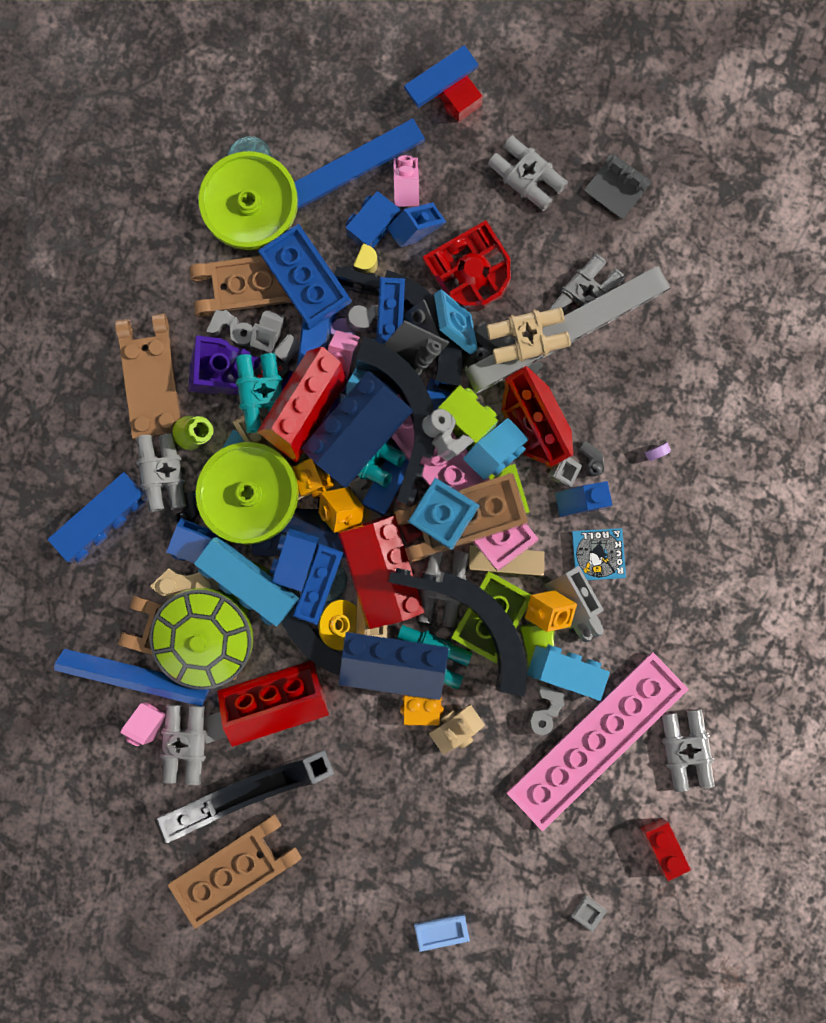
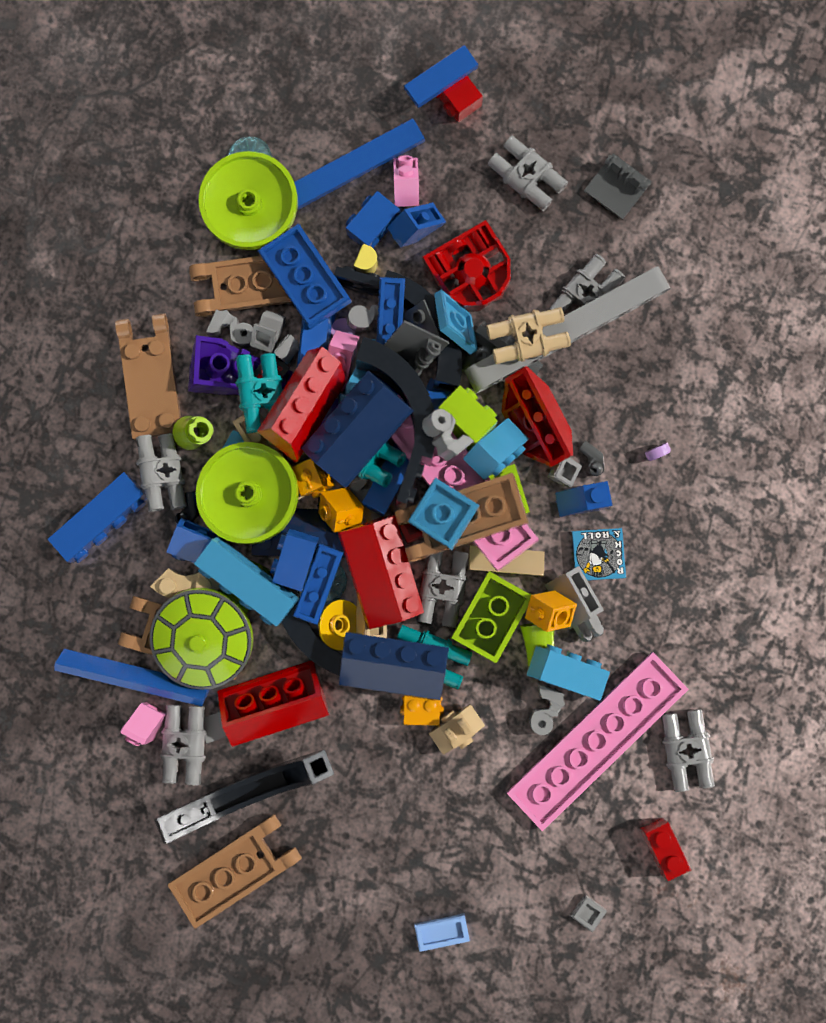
(507, 643): black arch -> none

